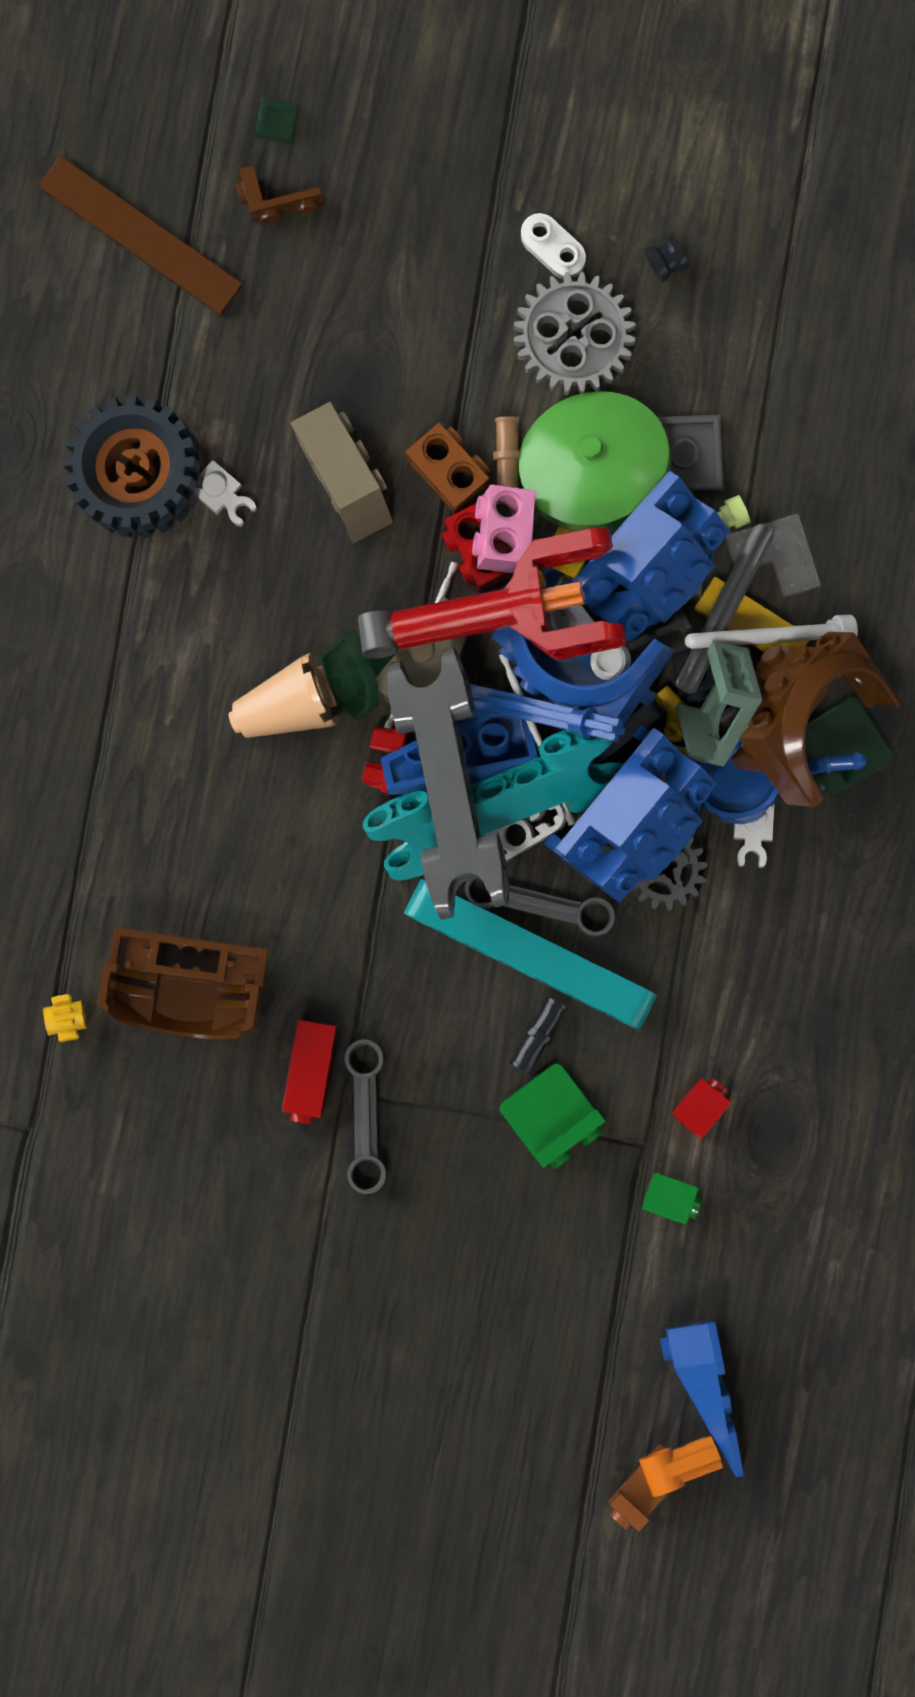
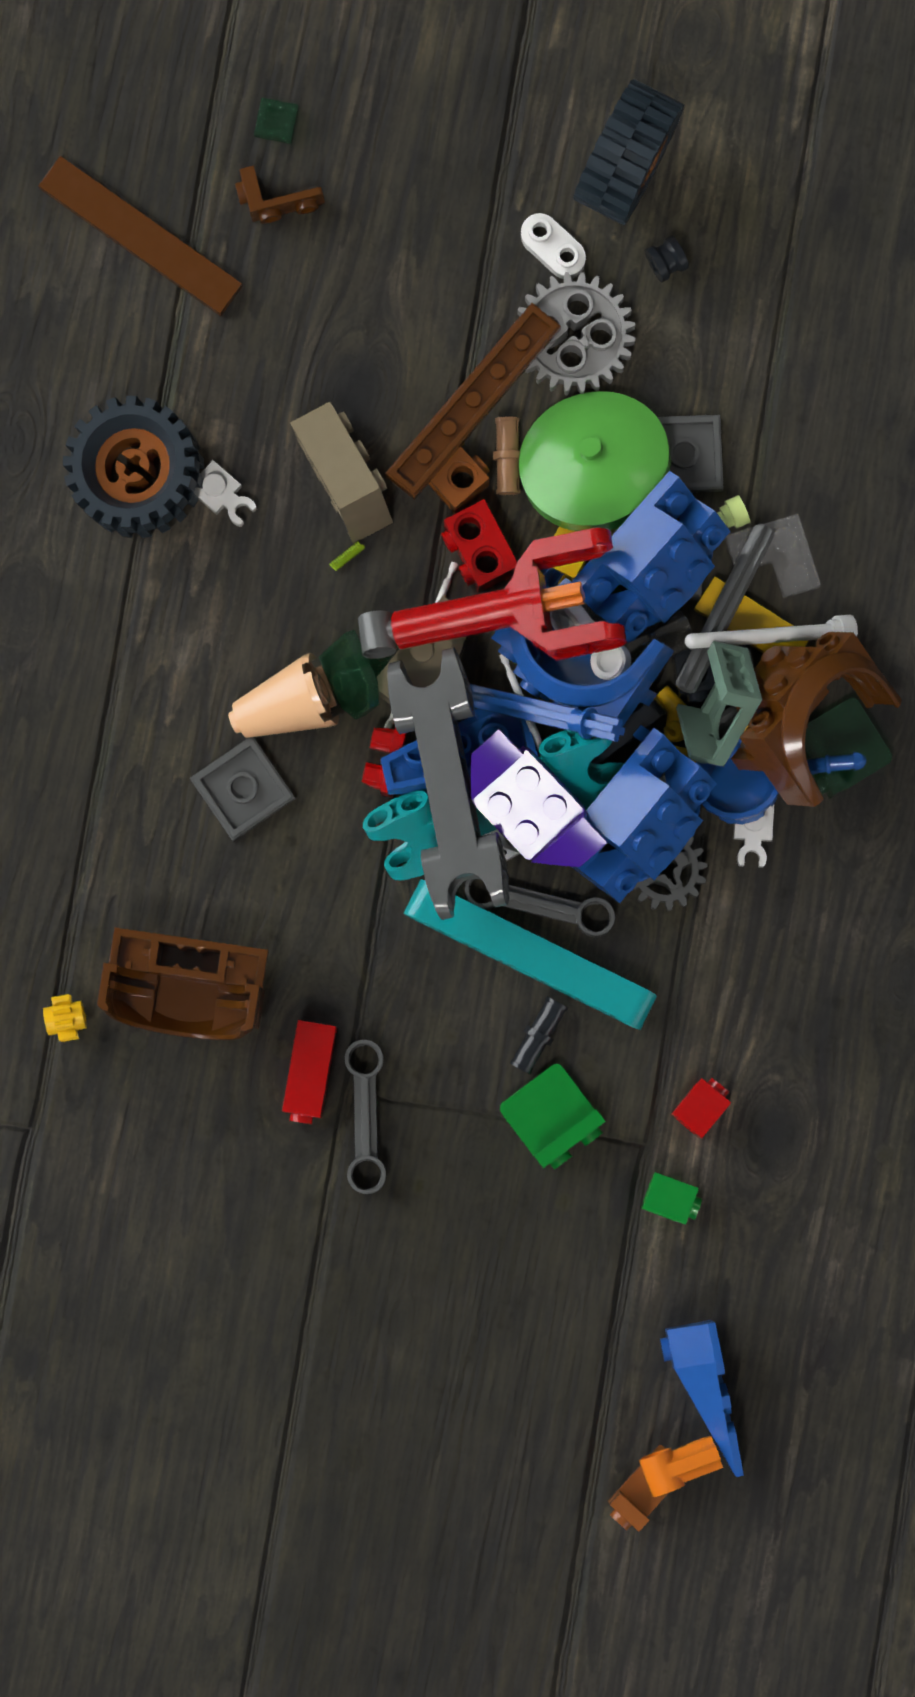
(242, 788): none -> dark grey tile
(344, 560): none -> lime leg
(473, 401): none -> reddish brown tile
(513, 531): bright pink brick -> none
(531, 805): none -> piece
(628, 151): none -> black wheel

